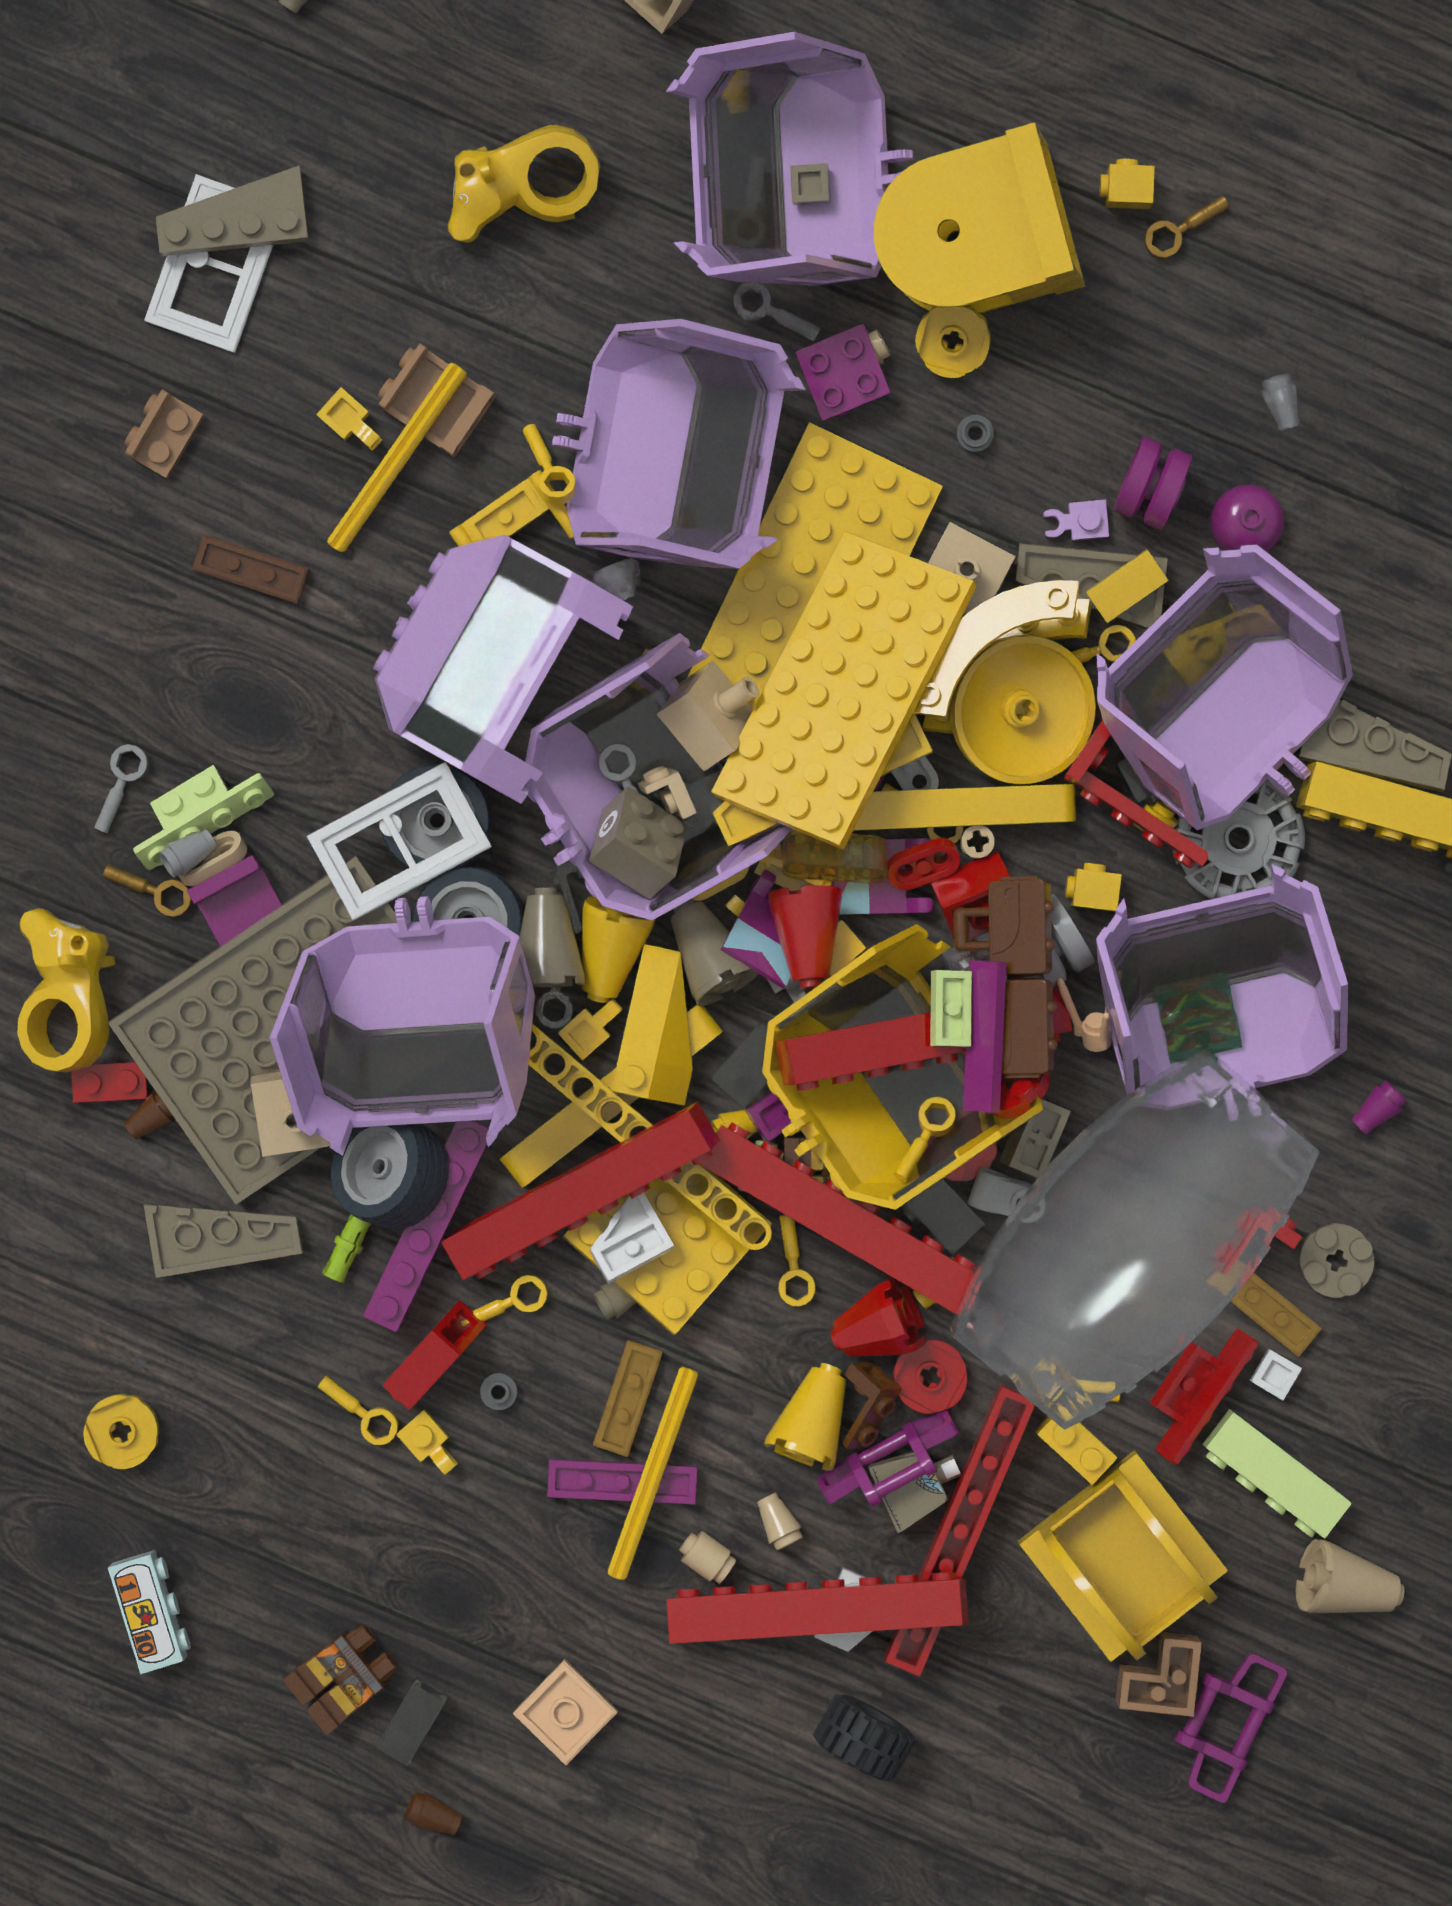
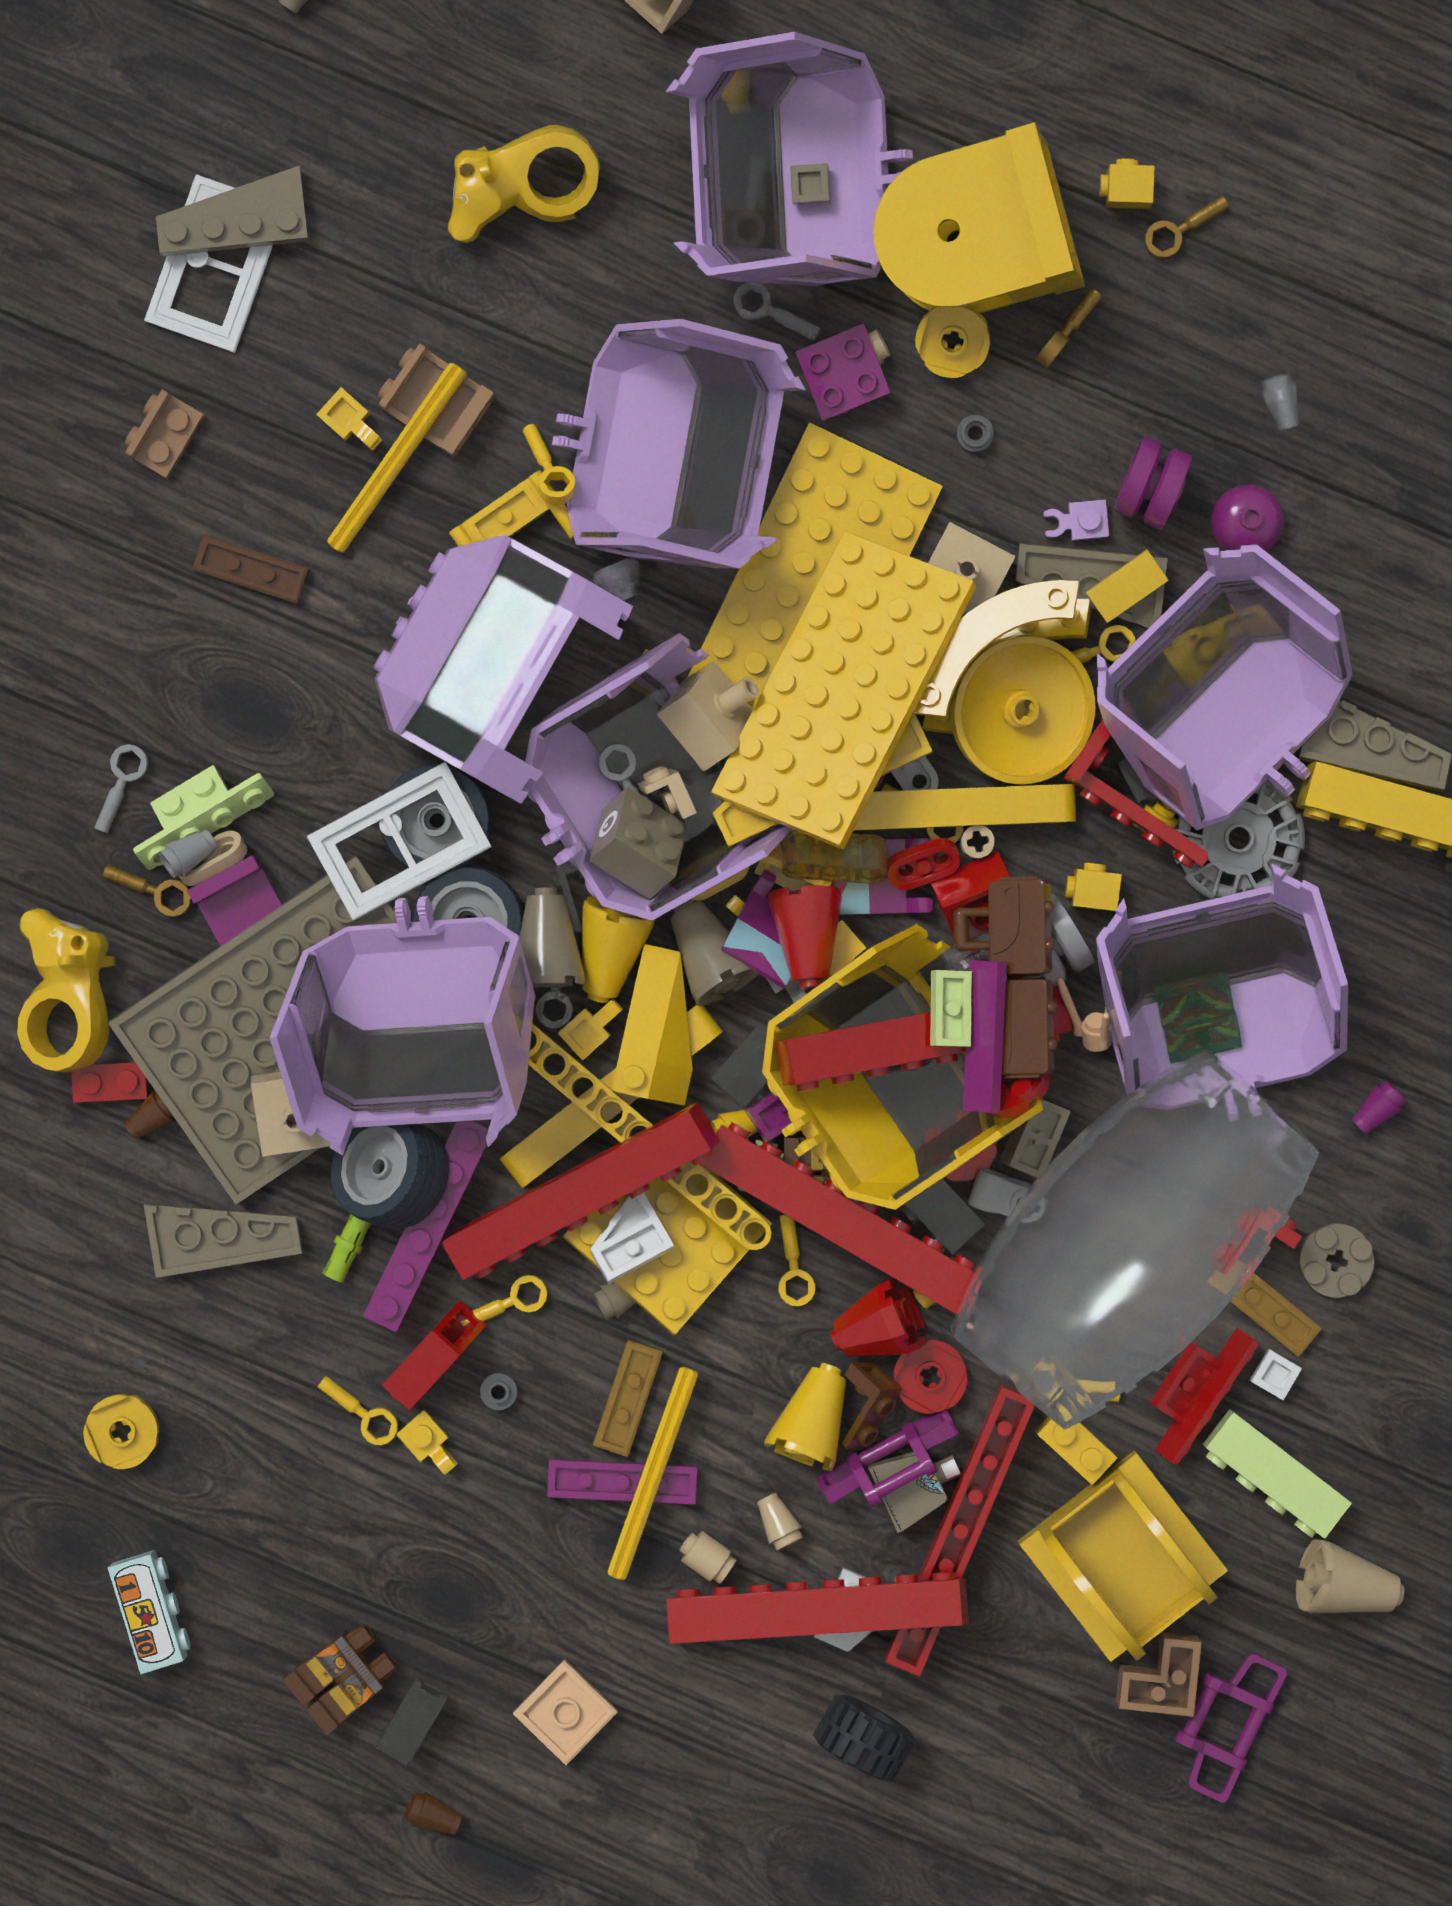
(921, 1143): yellow piece -> none
(1072, 324): none -> pearl gold piece

